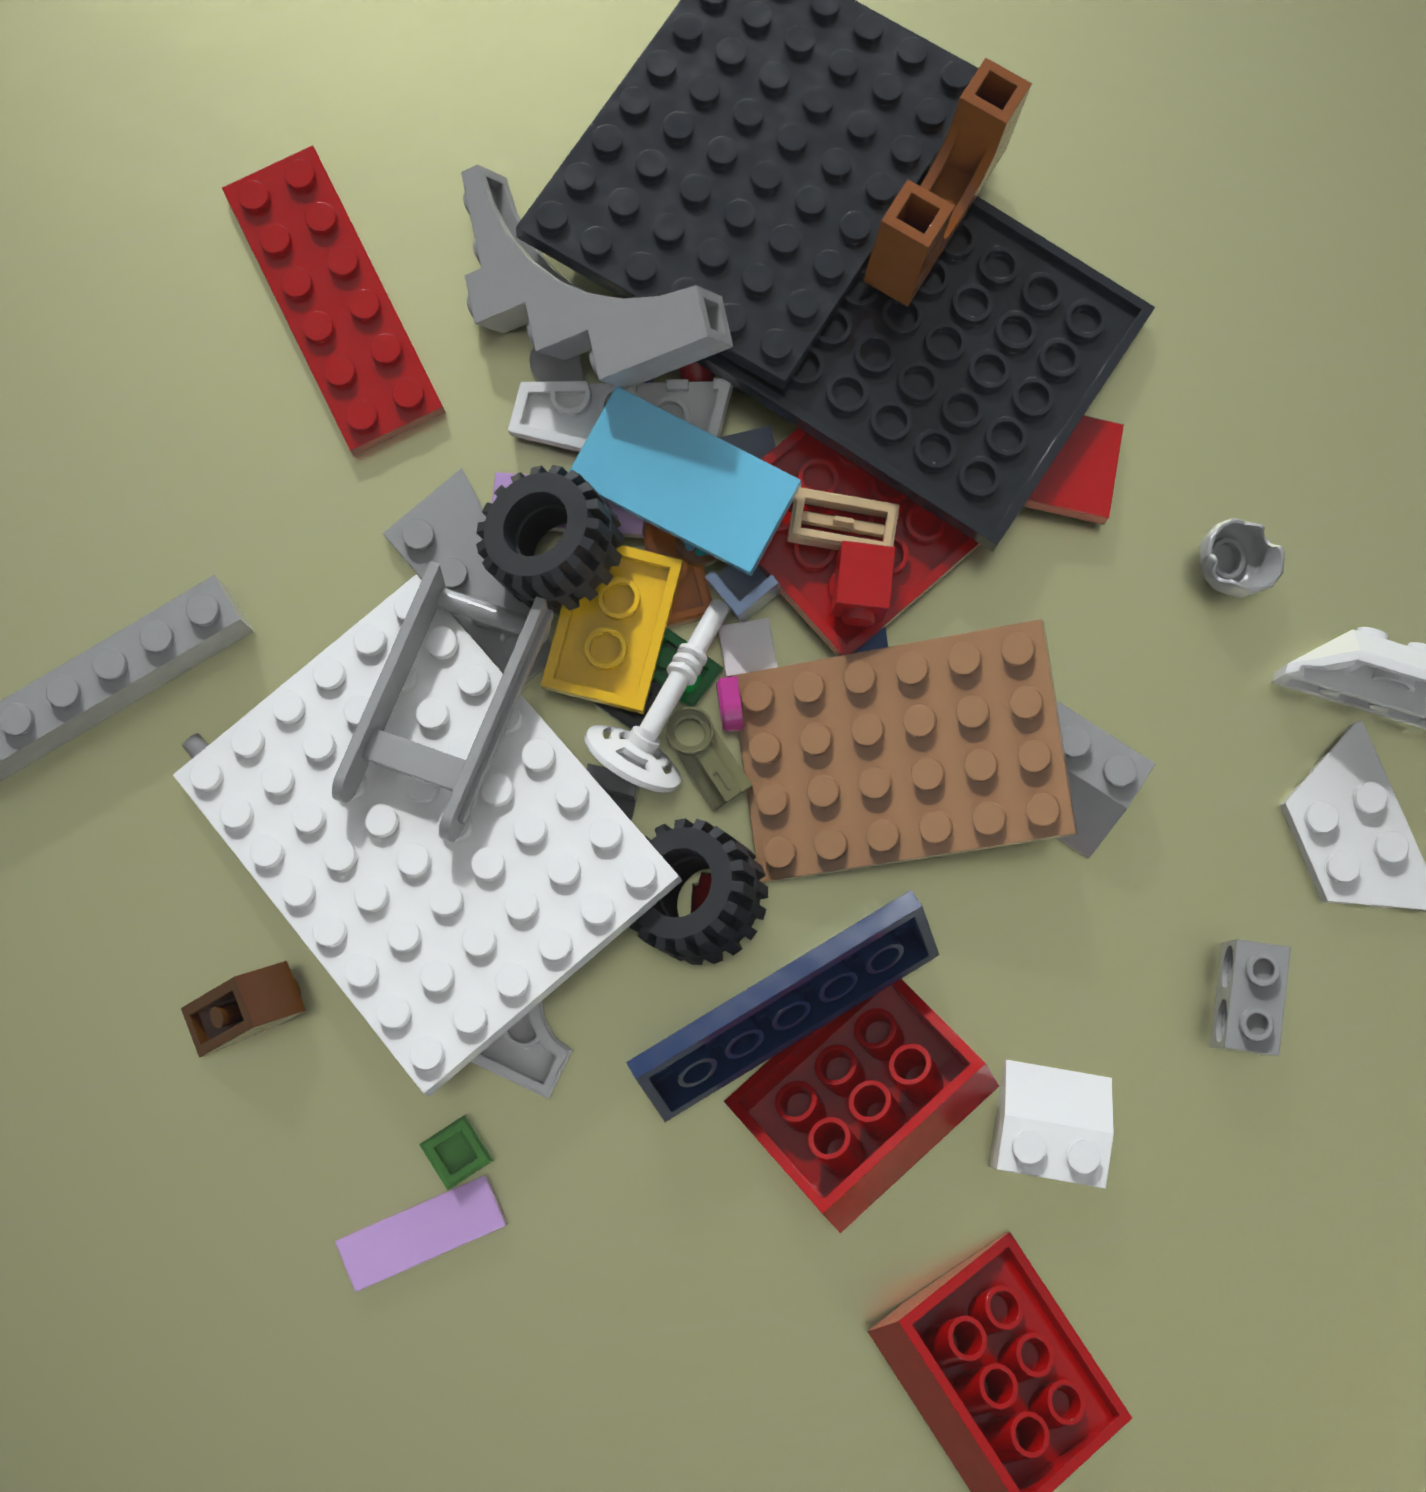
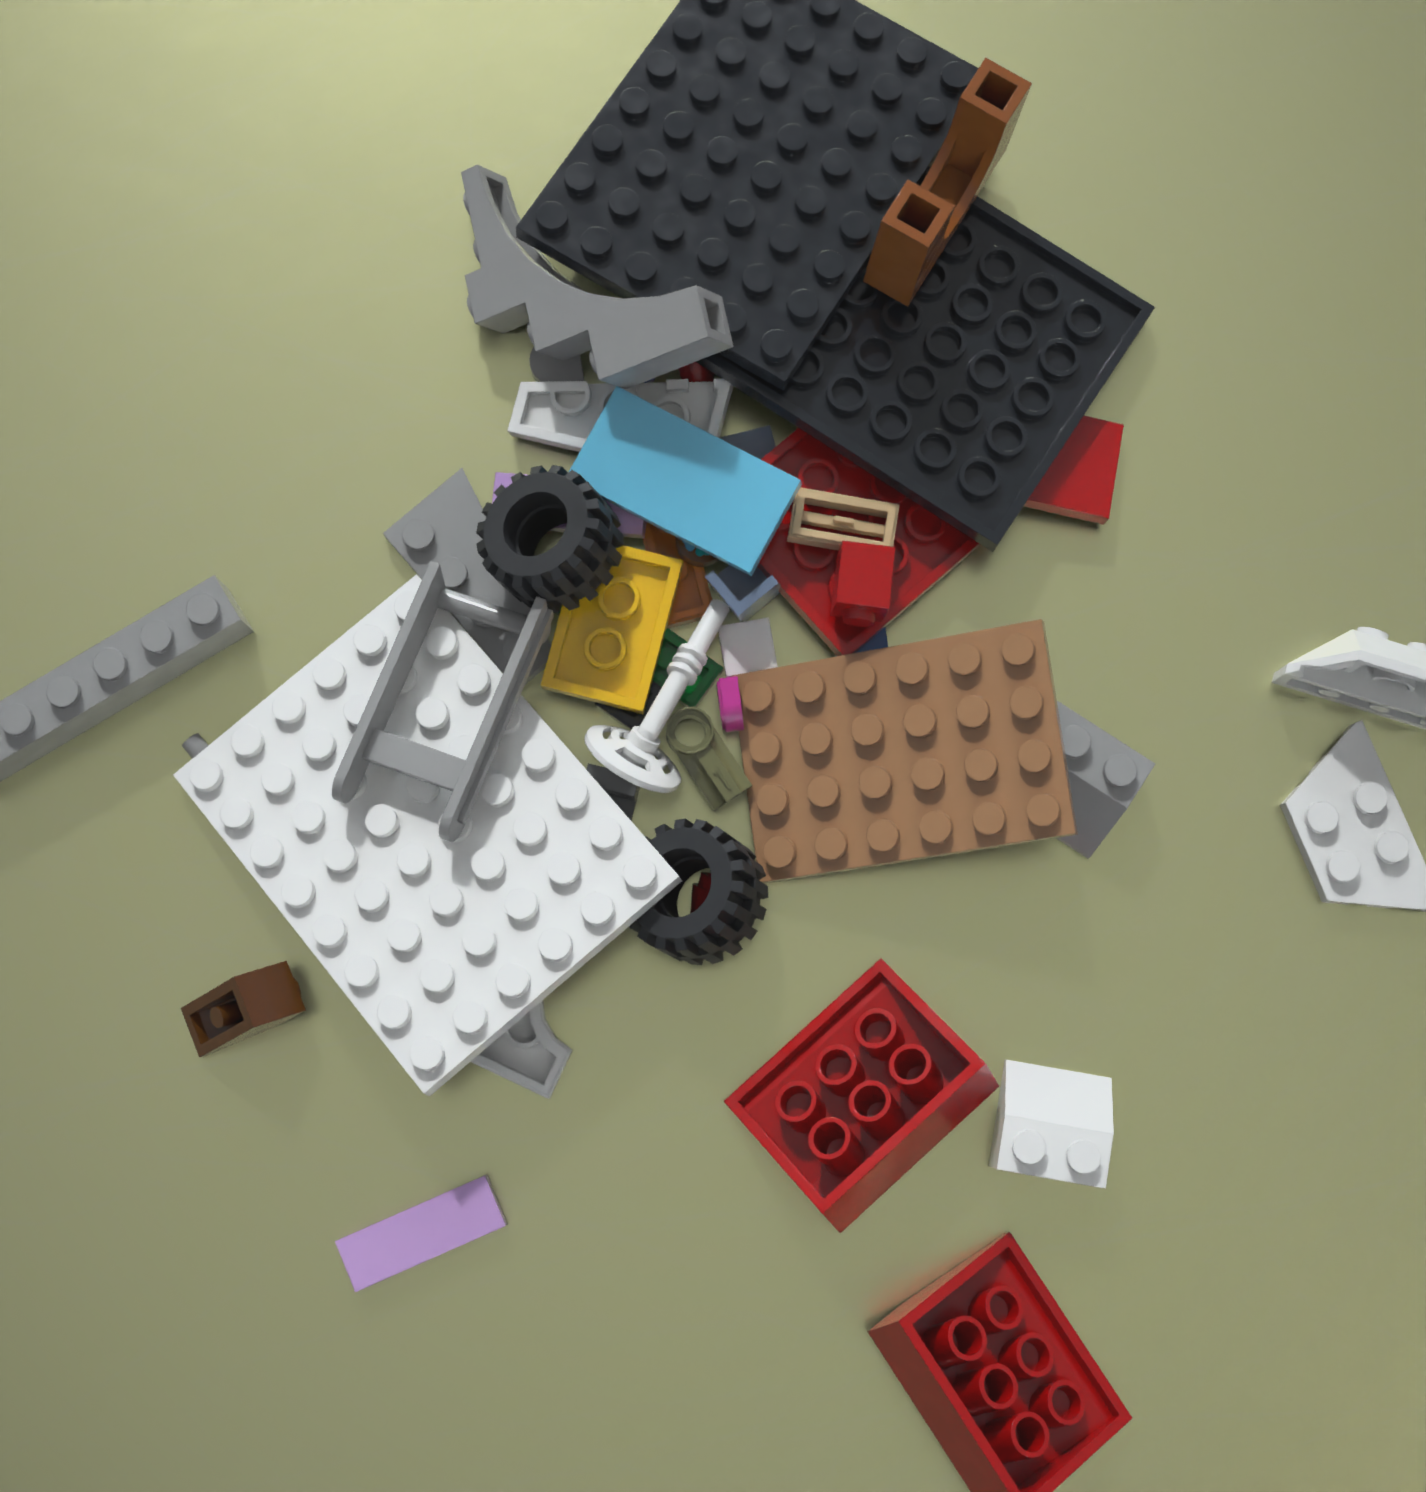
(333, 300): red plate -> none
(457, 1152): bright green tile -> none
(785, 1006): dark blue arch -> none
(1240, 558): light grey hair -> none
(1250, 997): light grey brick -> none

